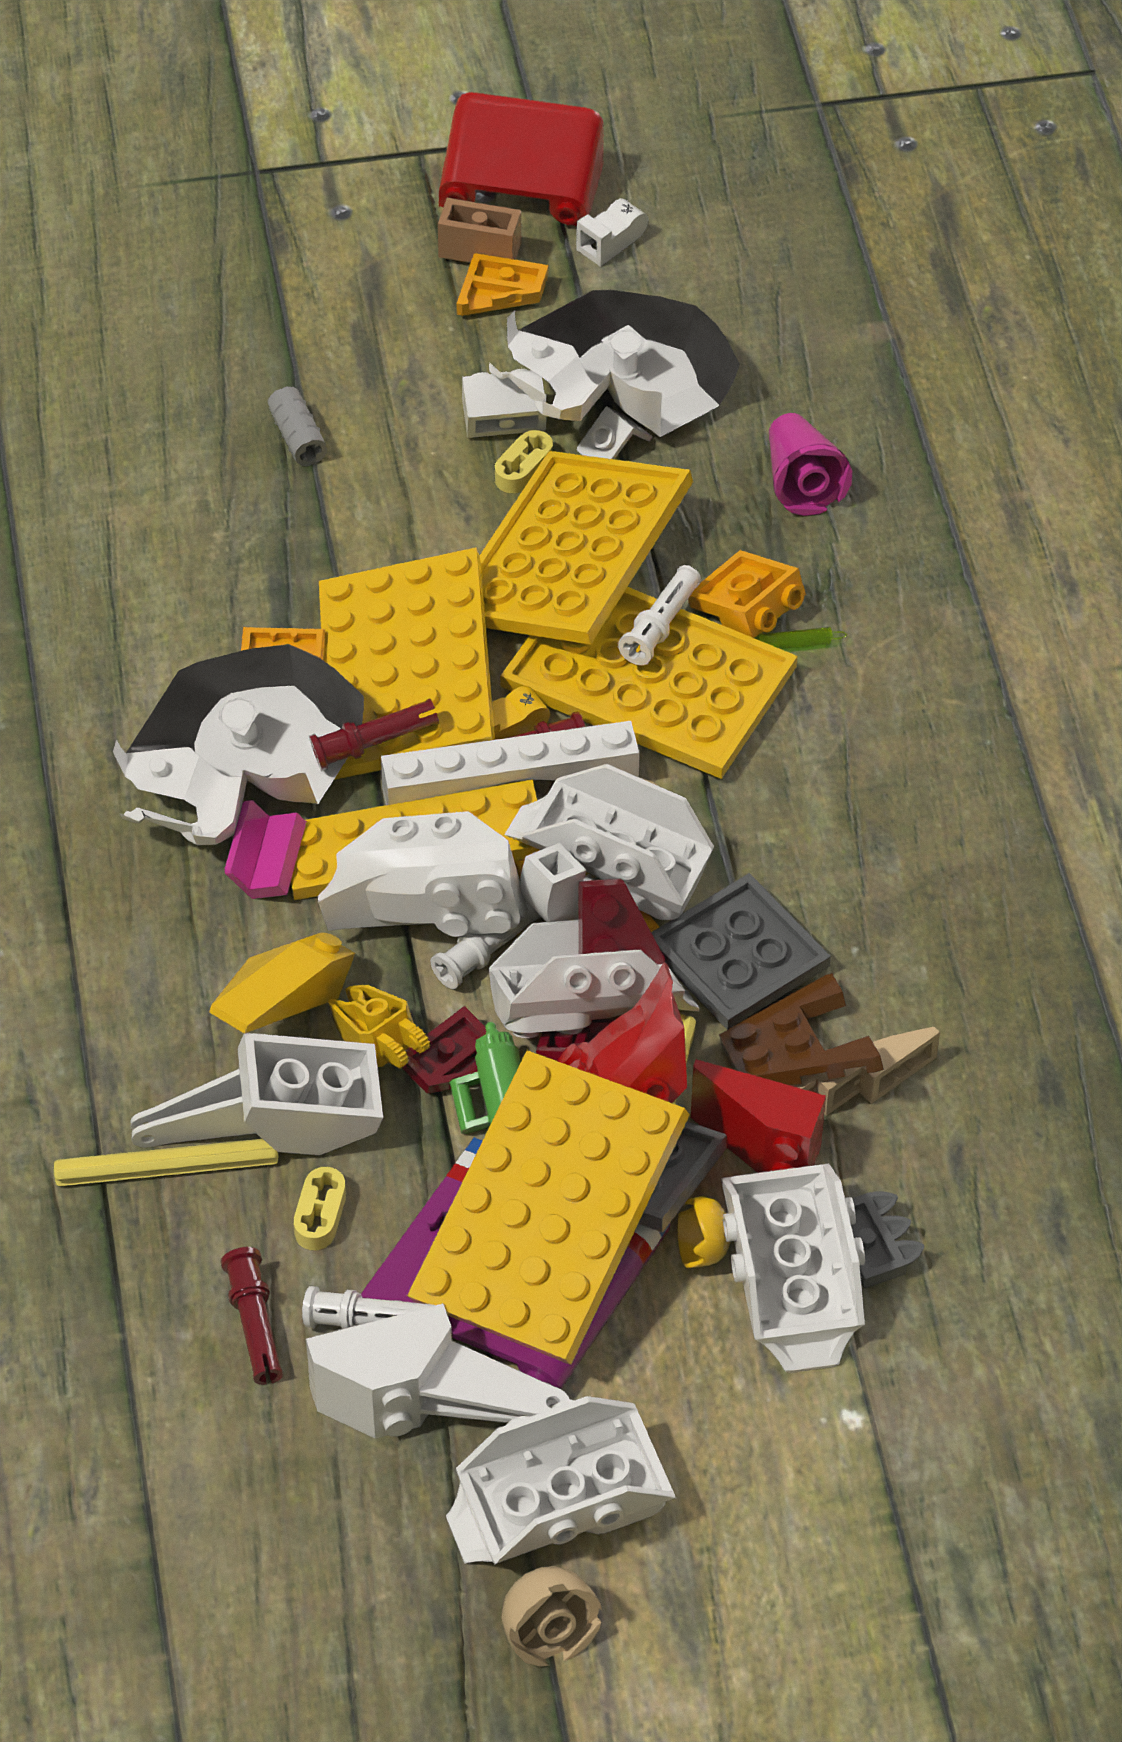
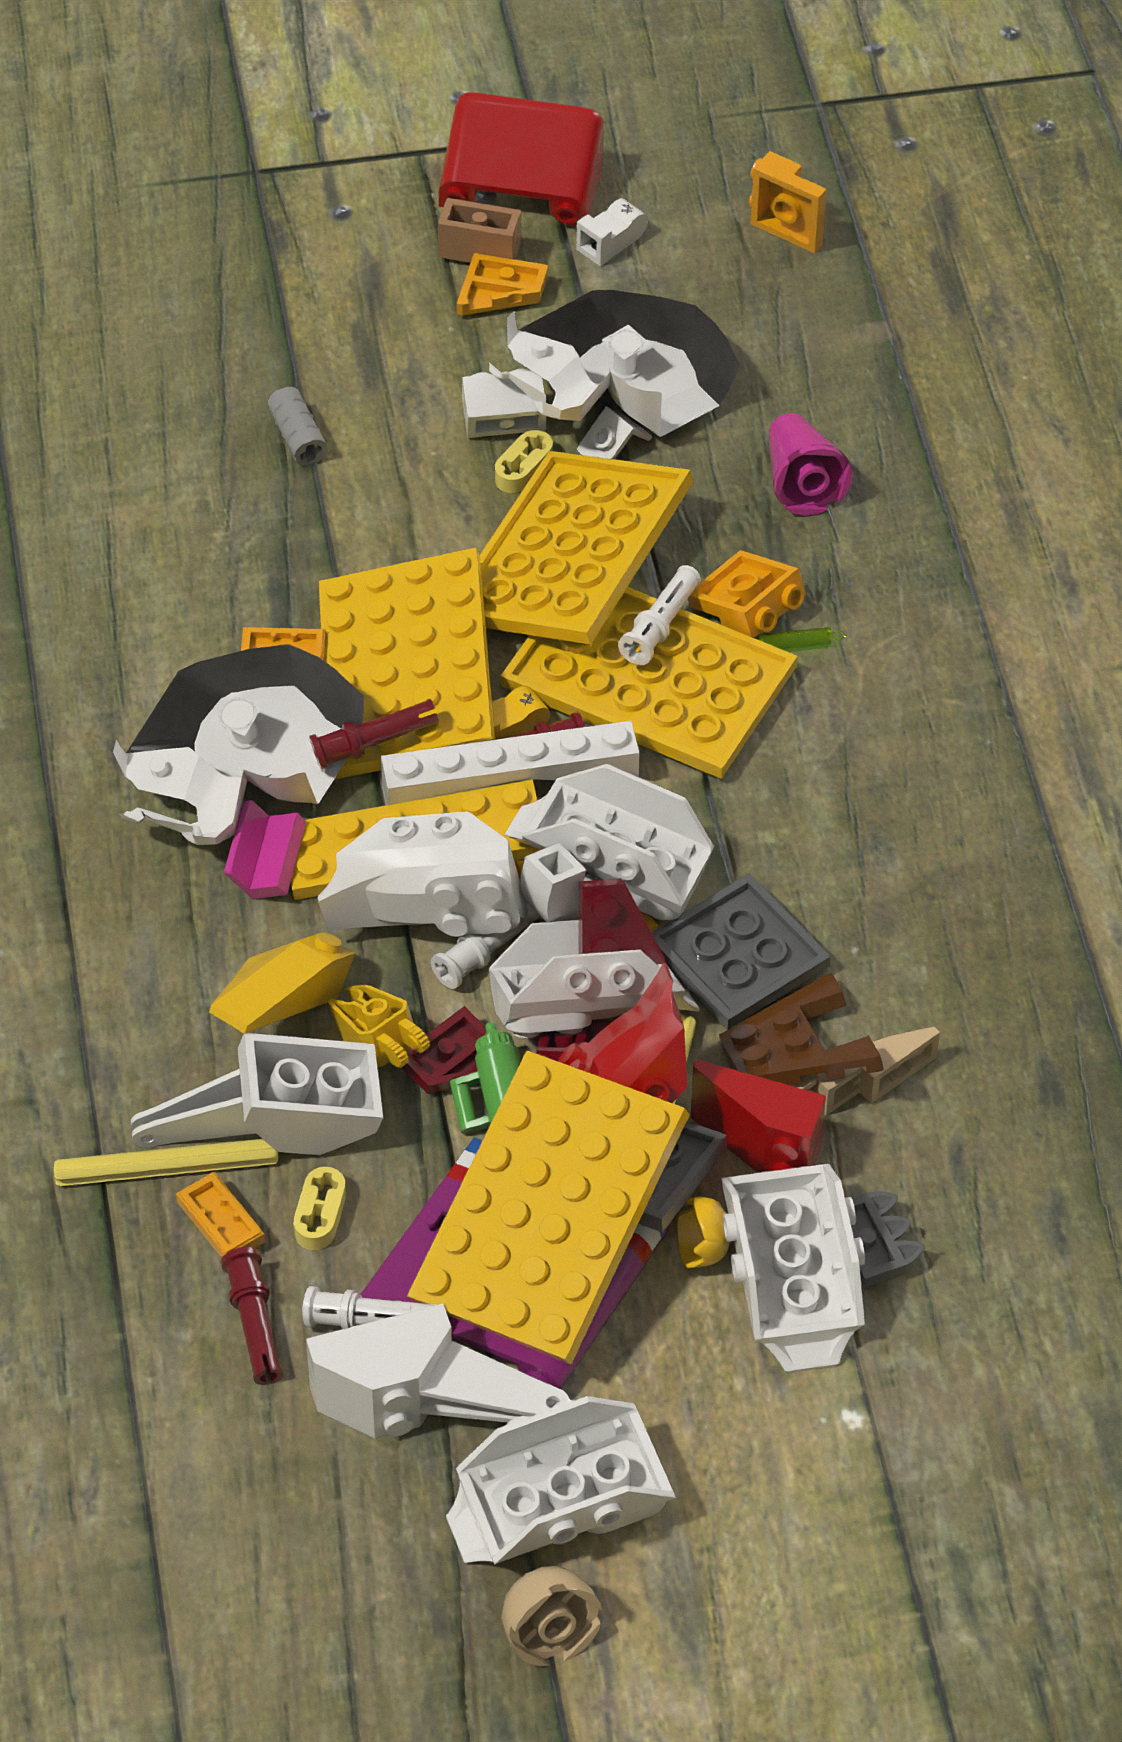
(219, 1215): none -> light orange plate
(786, 202): none -> light orange plate

